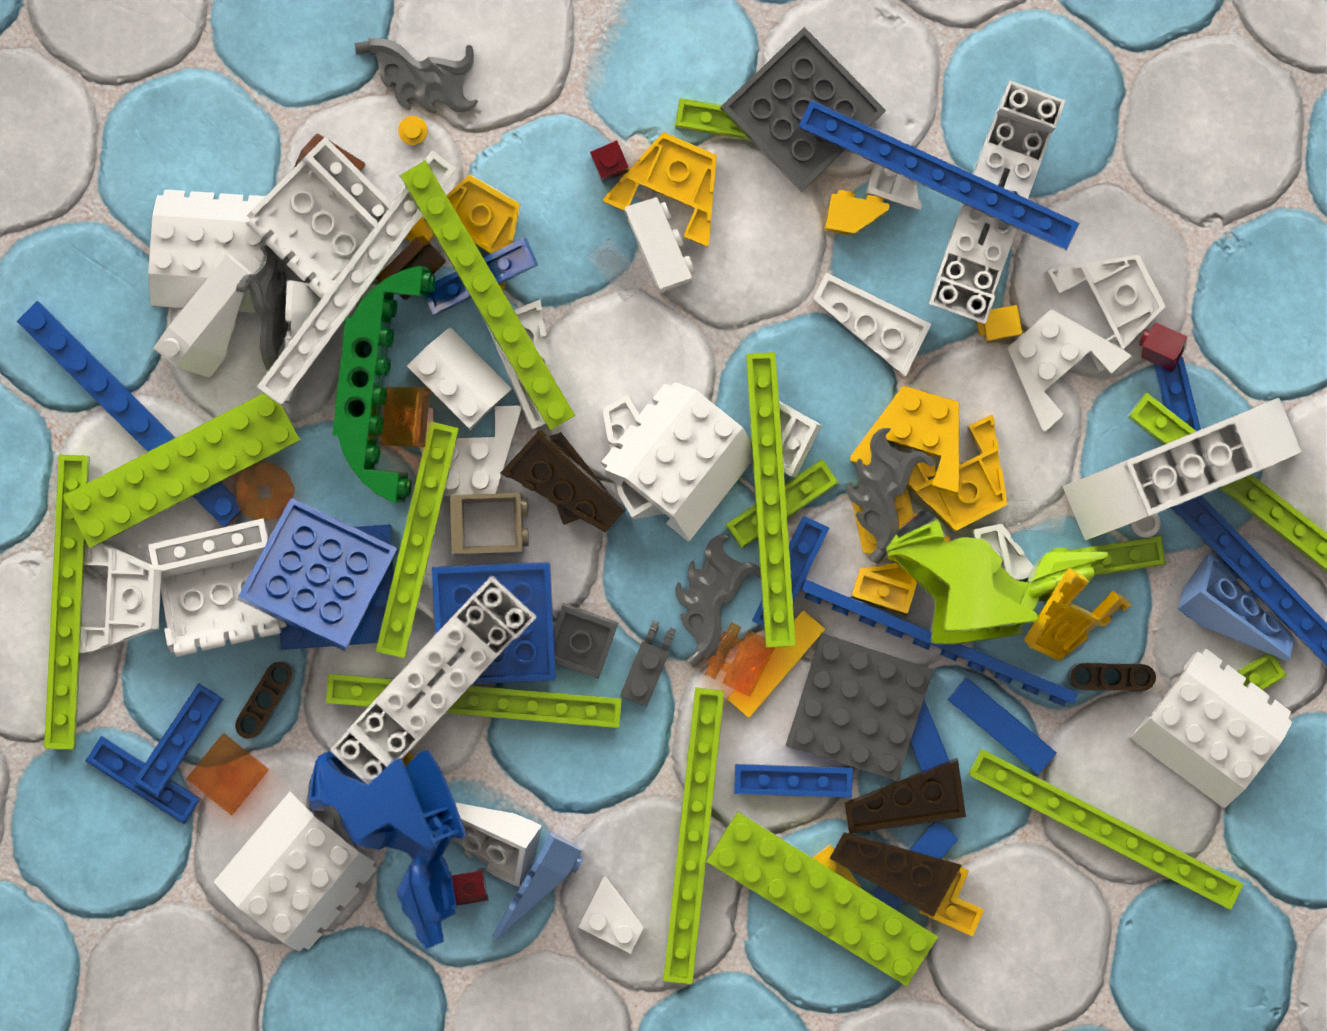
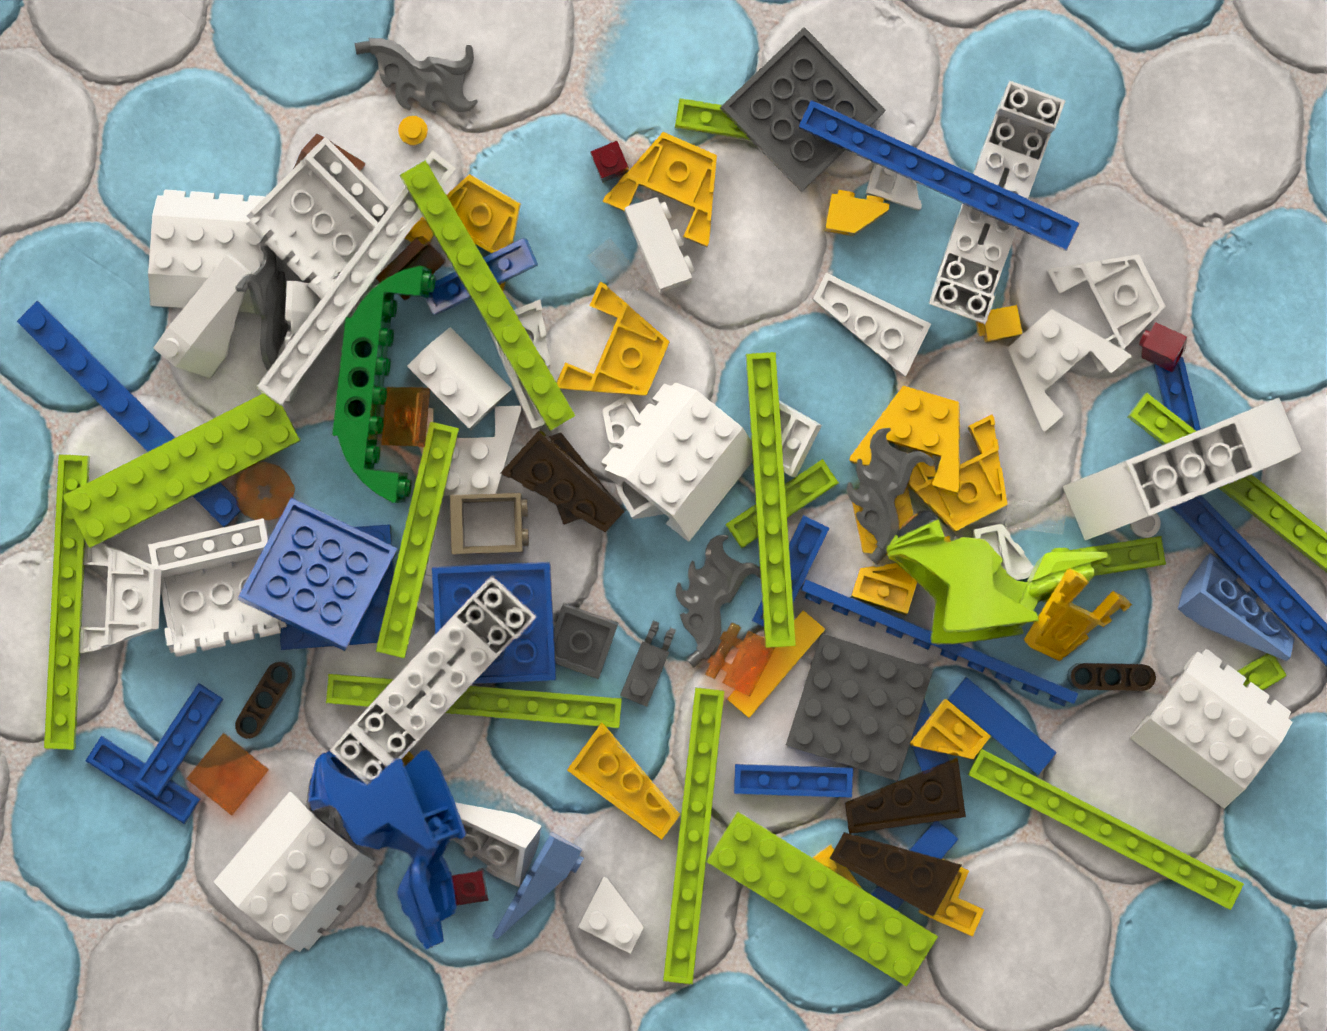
(620, 780): none -> yellow wing
(629, 356): none -> yellow wing
(951, 733): none -> yellow wing

